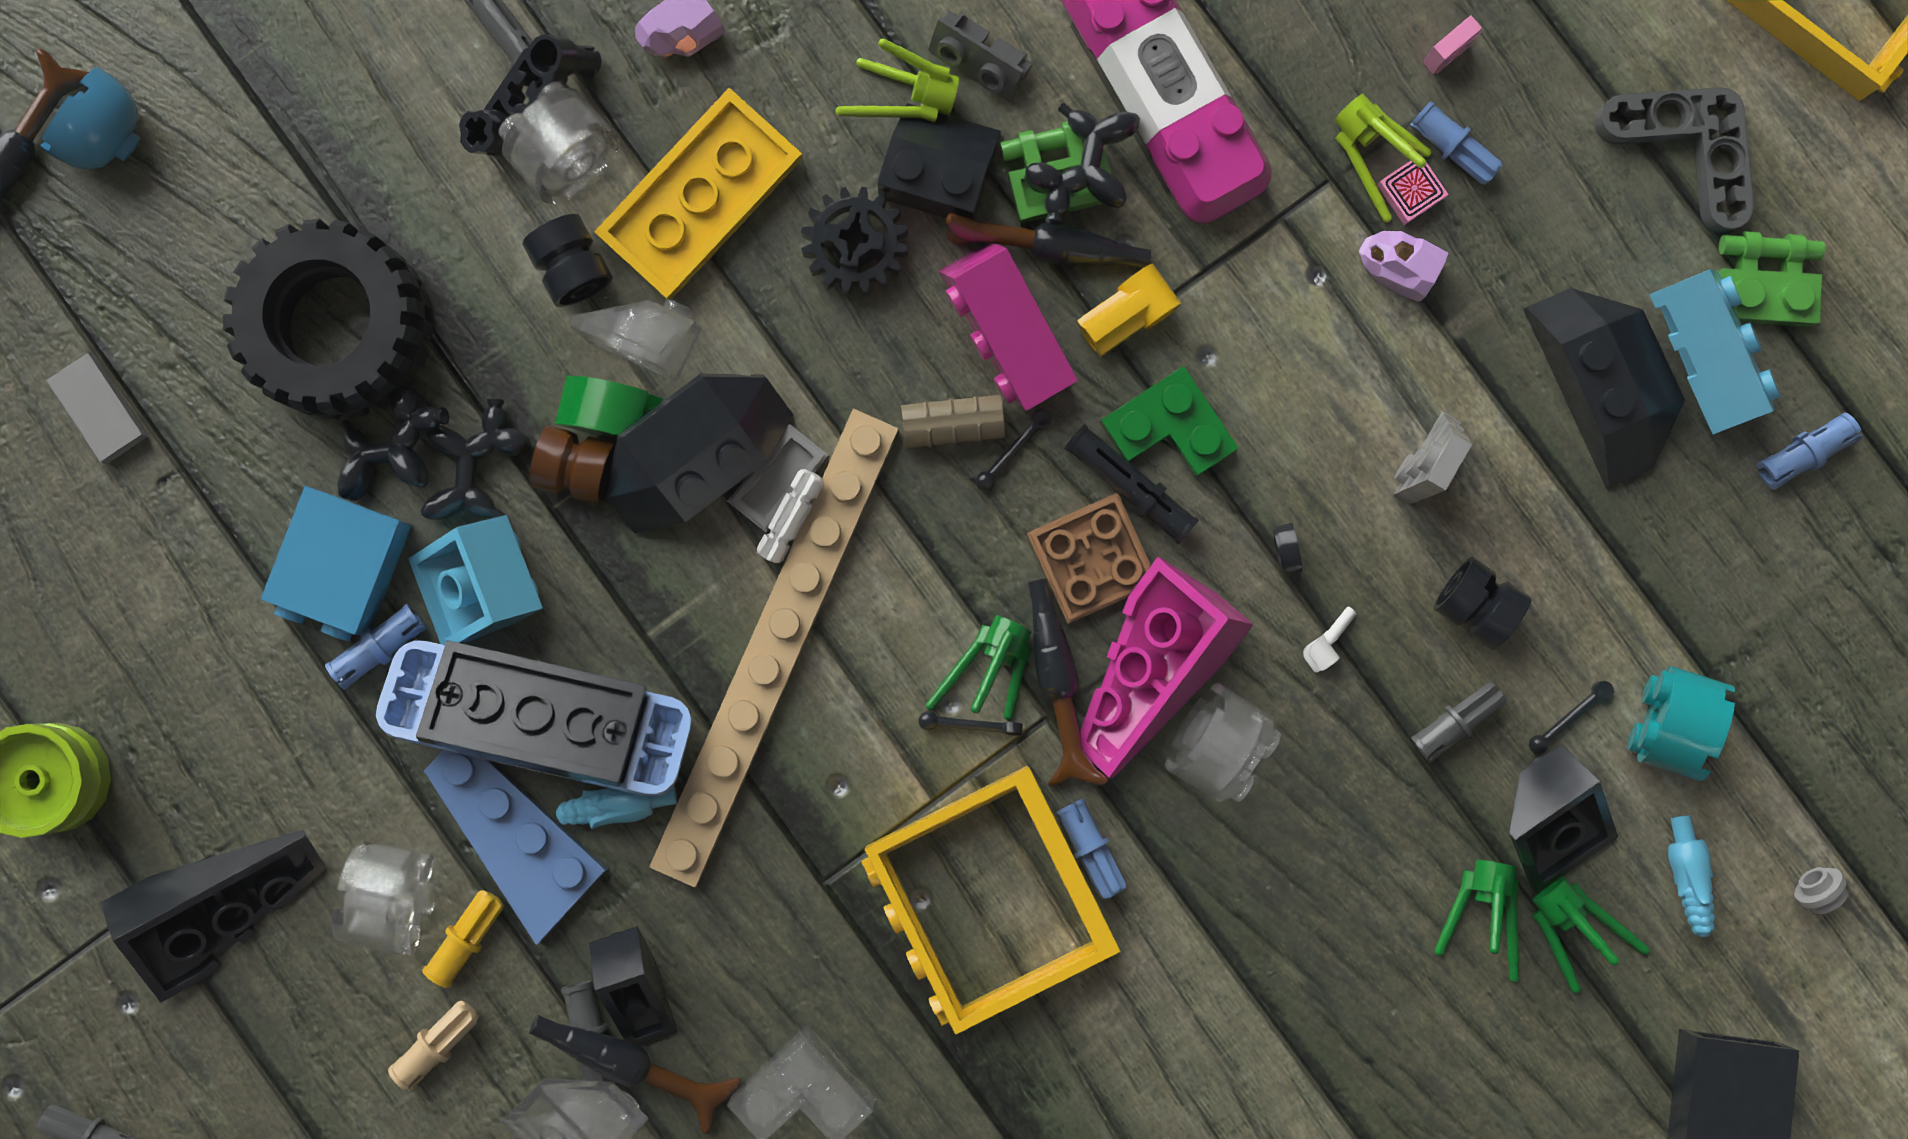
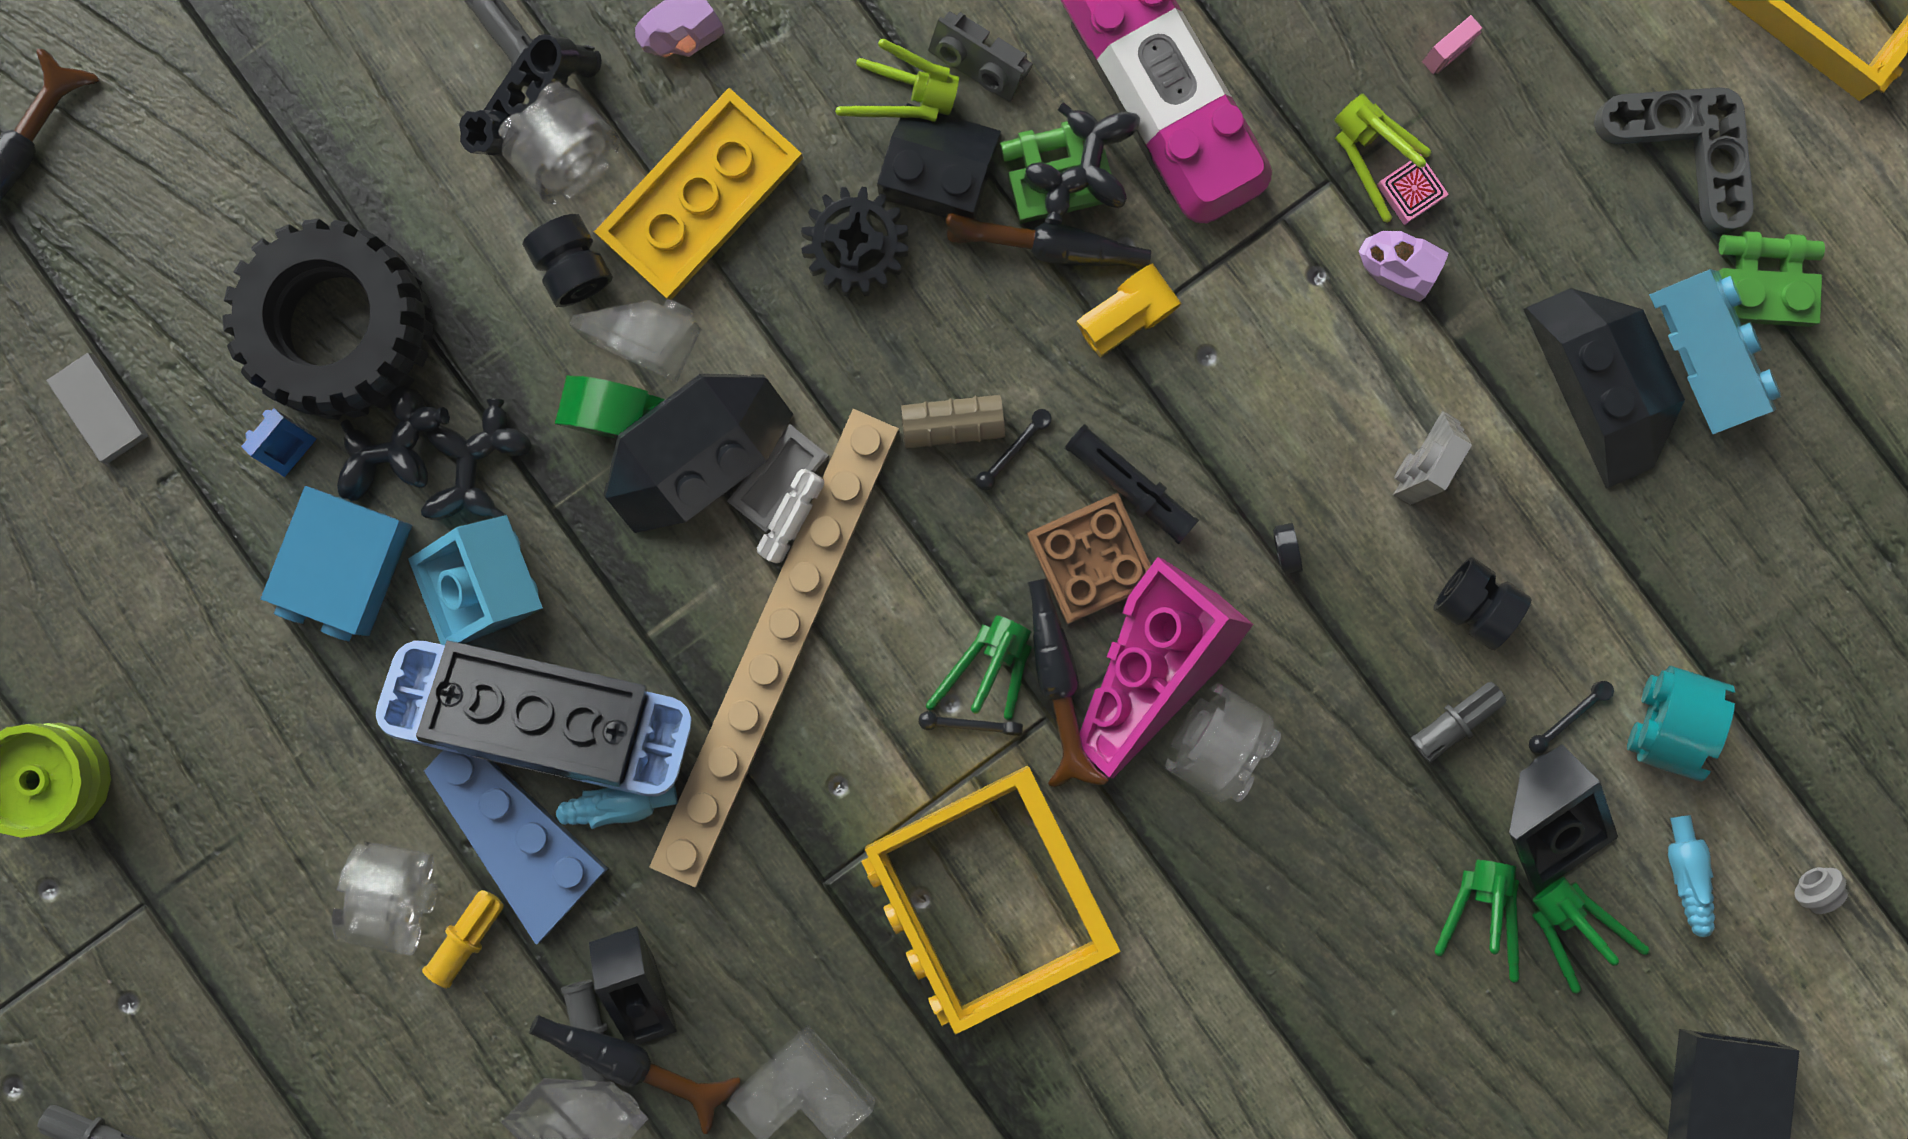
(94, 124): dark azure cylinder -> none
(189, 916): black wedge -> none
(278, 442): none -> blue tile
(375, 646): medium blue pin -> none
(433, 1046): tan axle -> none
(565, 463): reddish brown wheel -> none
(1007, 325): dark pink wedge -> none
(1091, 849): medium blue axle -> none
(1175, 411): green plate -> none
(1320, 653): white hand -> none
(1456, 143): medium blue axle -> none
(1809, 451): medium blue pin -> none

